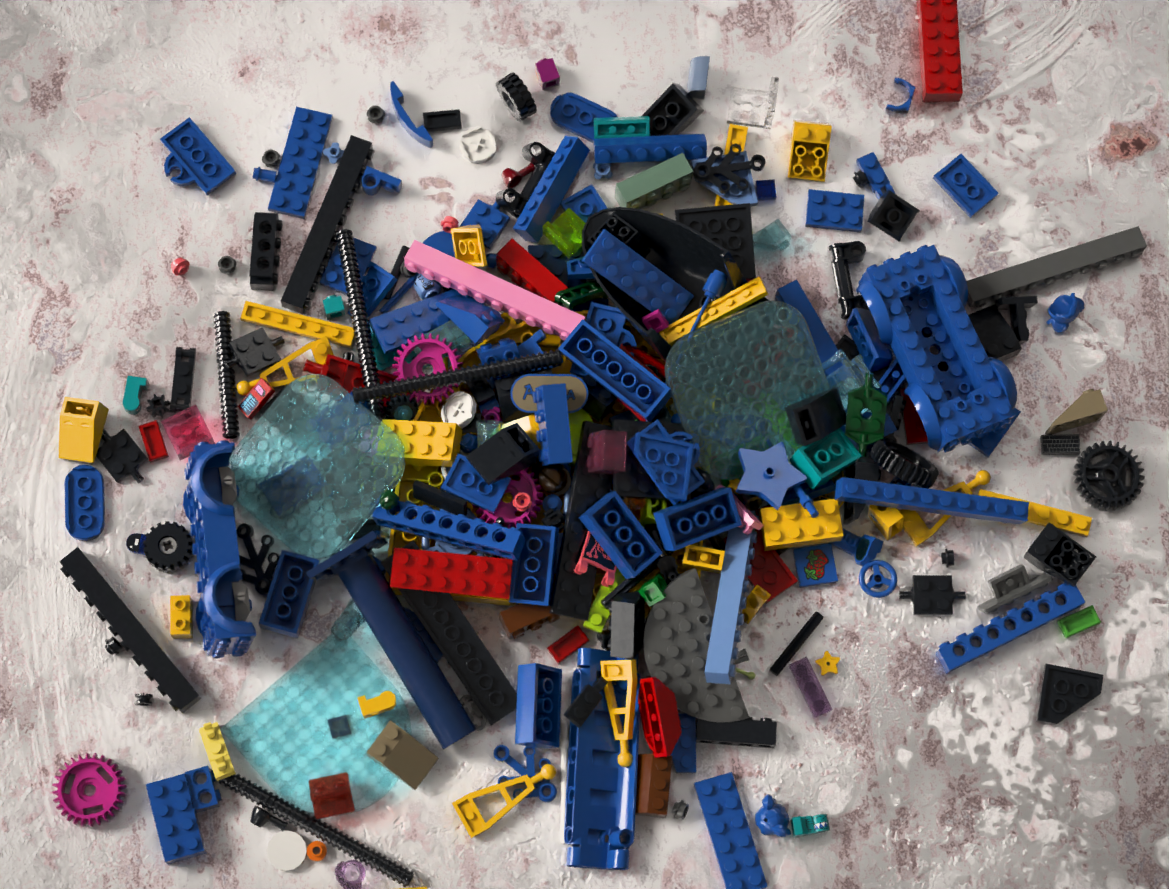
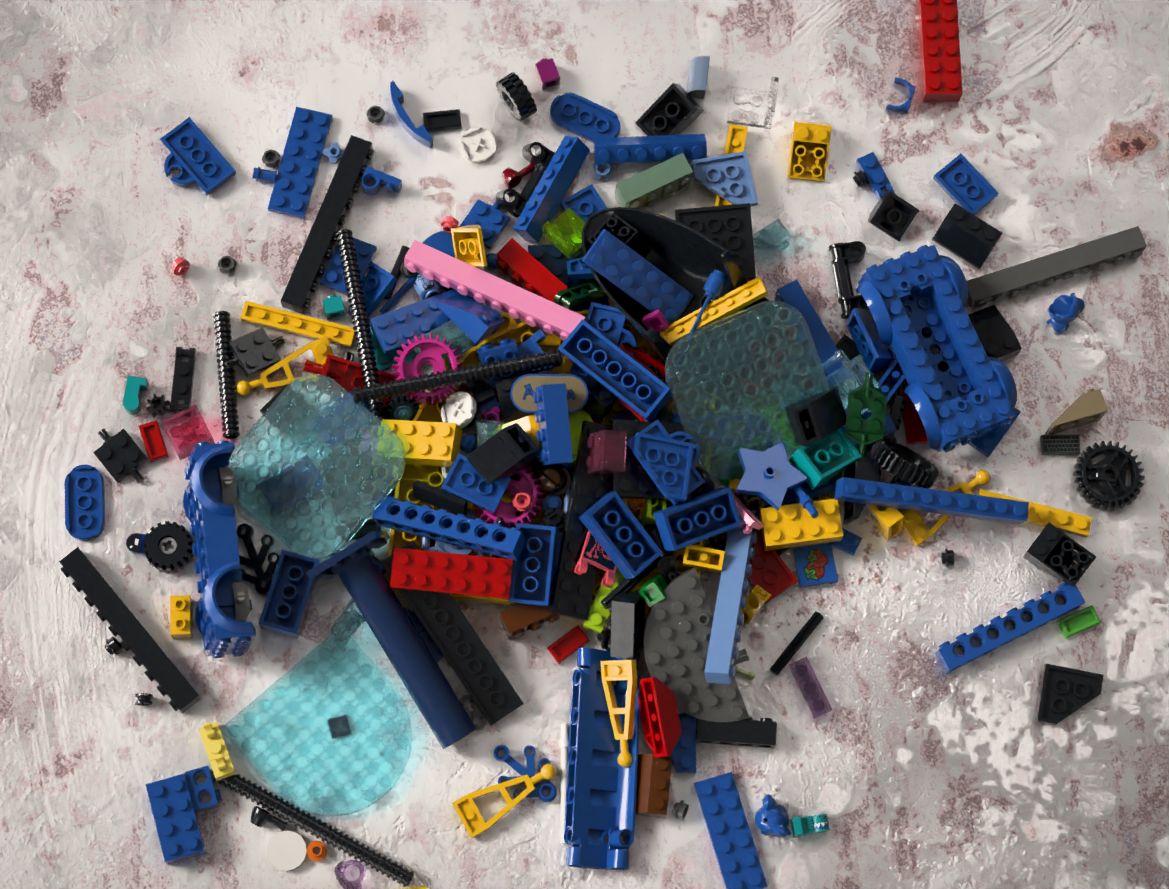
(81, 429): yellow slope -> none
(86, 775): dark pink gear -> none
(256, 398): tile -> none
(266, 278): black brick -> none
(331, 795): clear red bracket -> none
(384, 702): yellow leg -> none
(388, 500): dark green plate -> none
(402, 755): dark tan slope -> none
(538, 706): blue brick -> none
(585, 702): black plate -> none
(621, 127): teal slope -> none
(726, 169): black plant -> none
(765, 190): clear blue tile -> none
(824, 667): yellow plate -> none
(834, 210): blue plate -> none
(867, 549): blue rock -> none
(876, 573): blue piece -> none
(932, 595): black plate -> none
(967, 236): none -> black slope
(1011, 586): dark grey bracket -> none
(1018, 313): black bracket -> none

